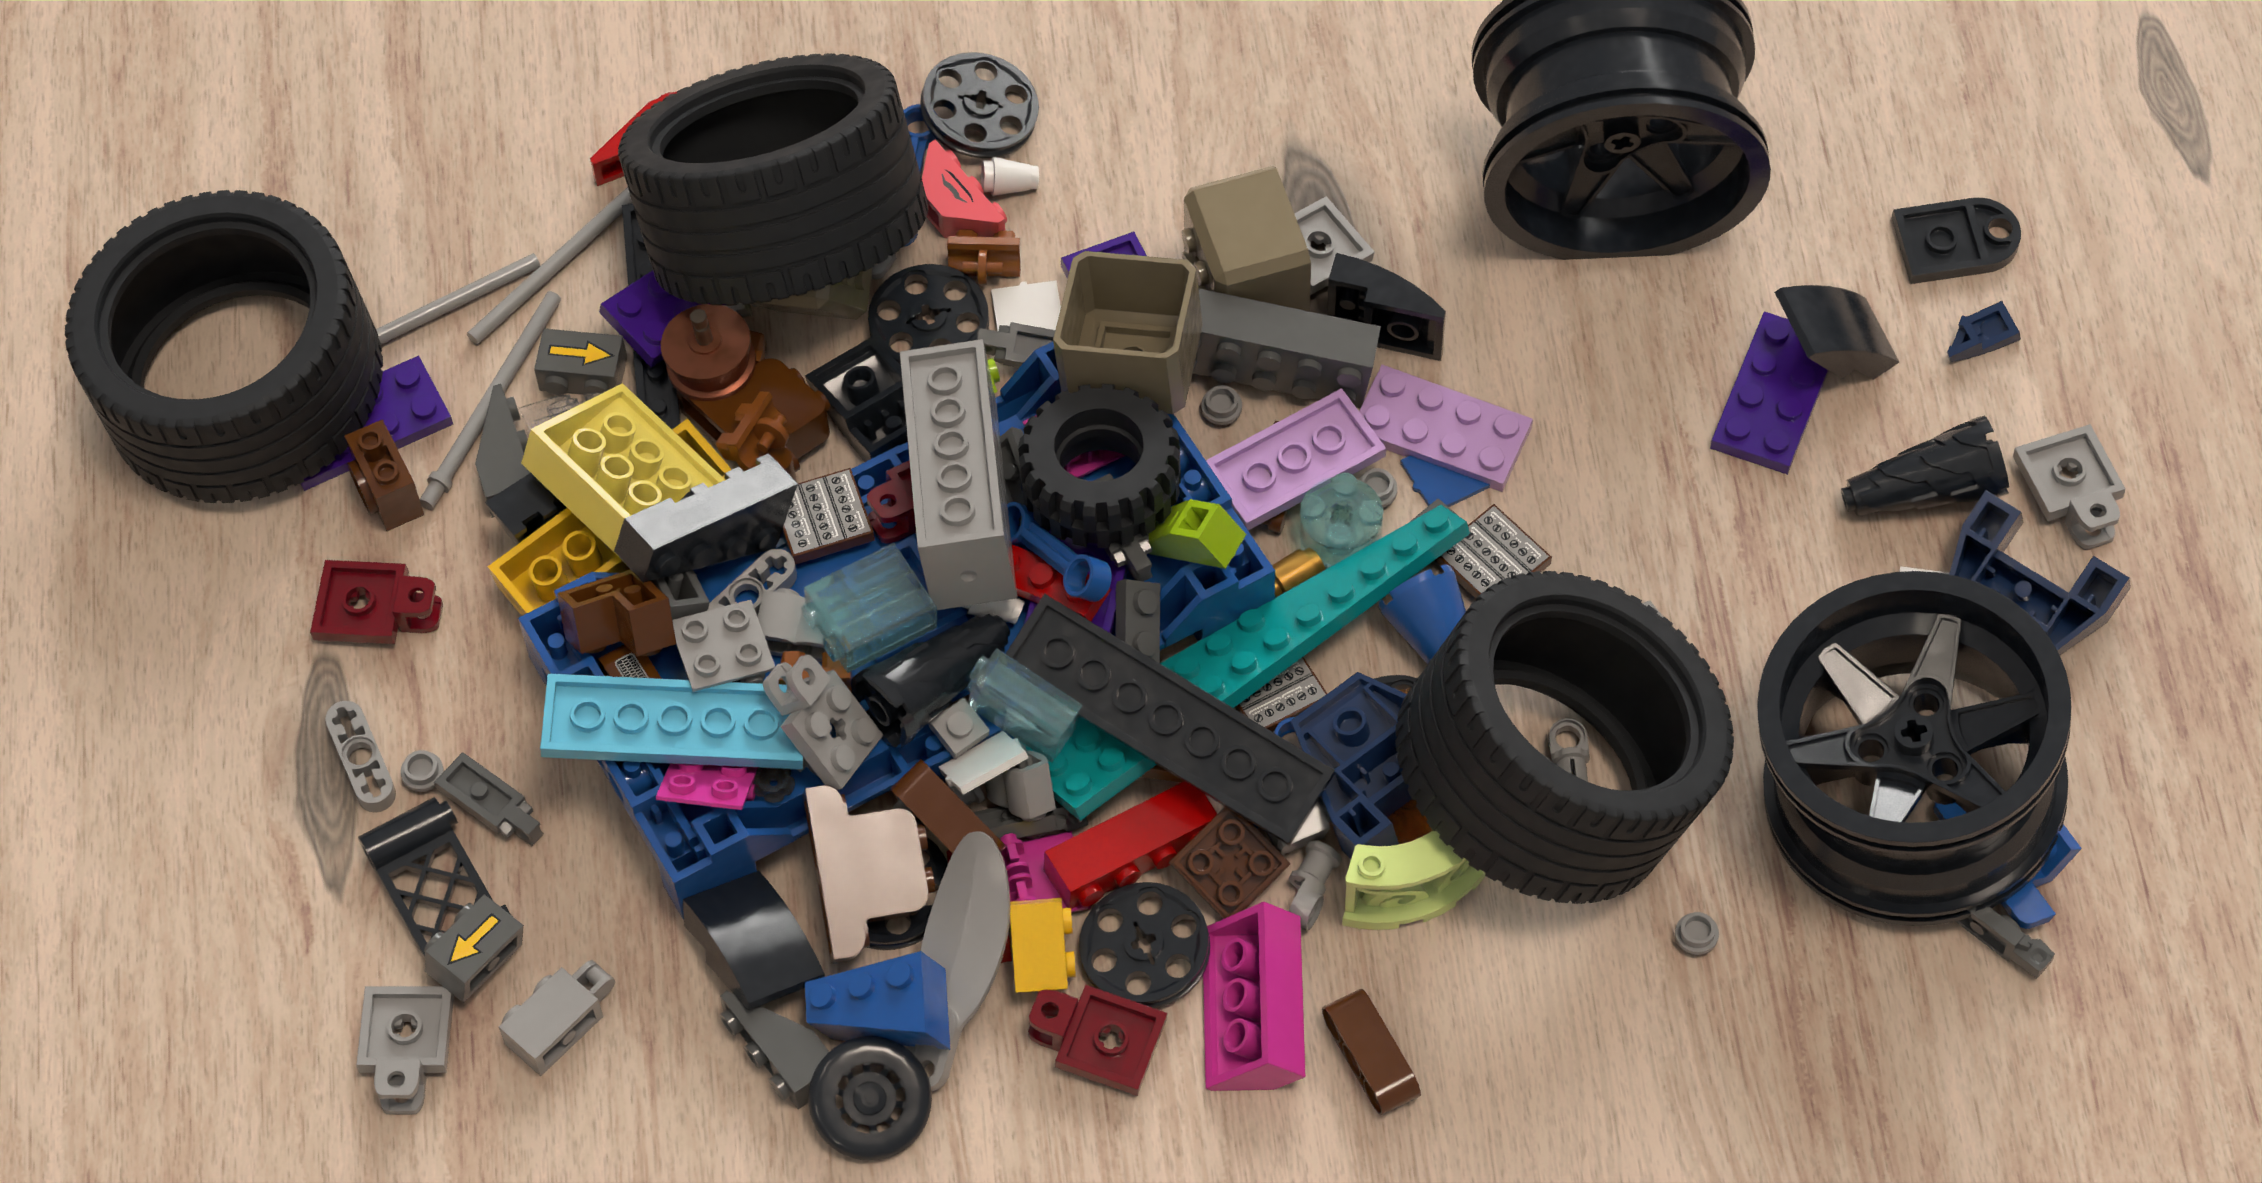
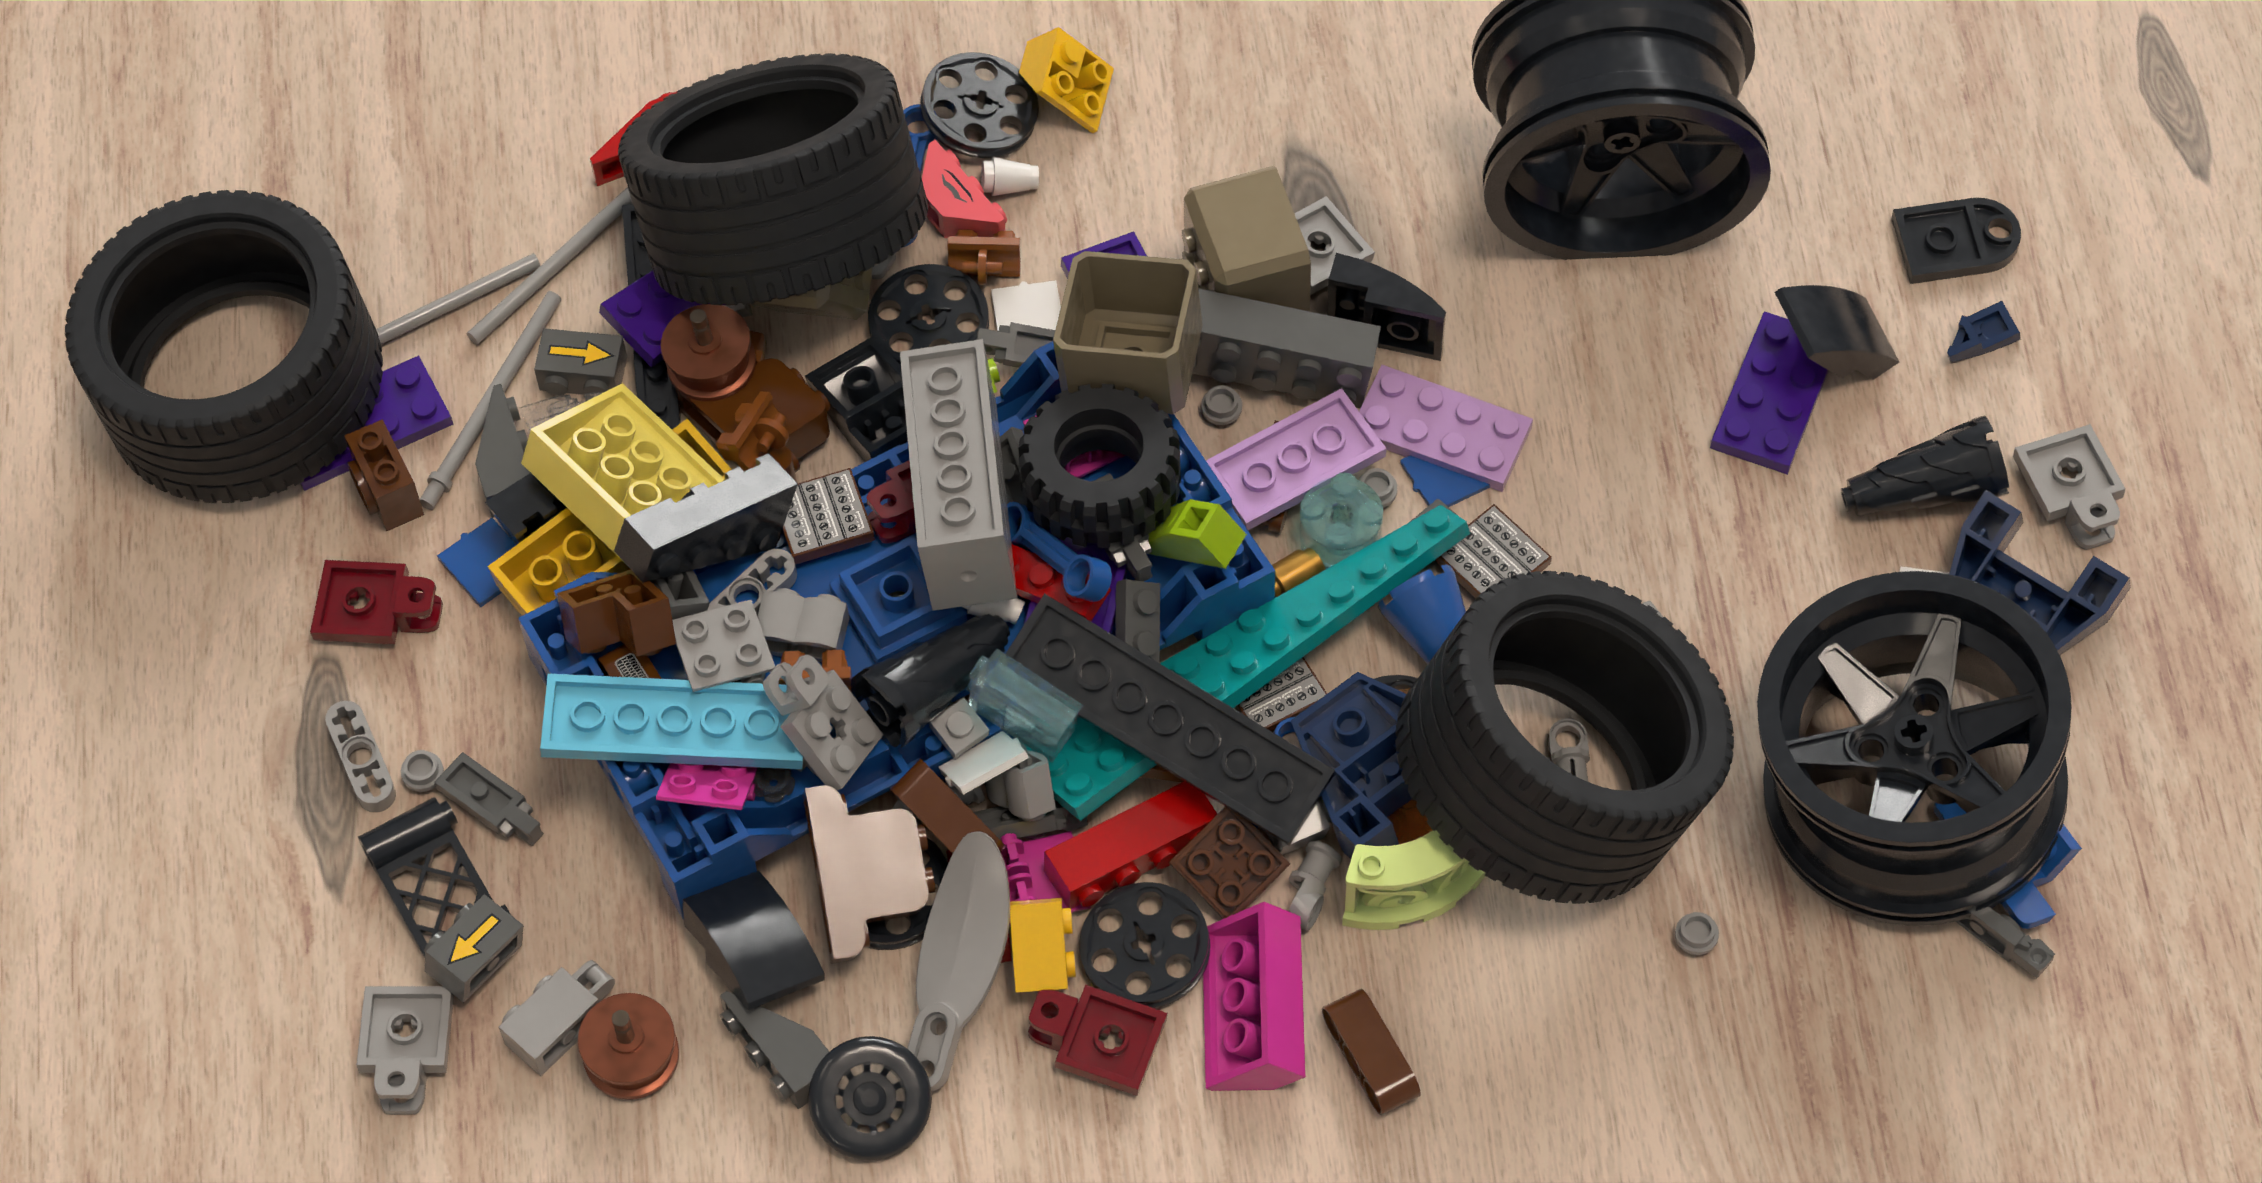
(472, 554): none -> blue piece
(628, 1046): none -> copper wheel
(869, 608): clear light blue brick -> none
(887, 999): blue wedge -> none
(1067, 76): none -> yellow slope

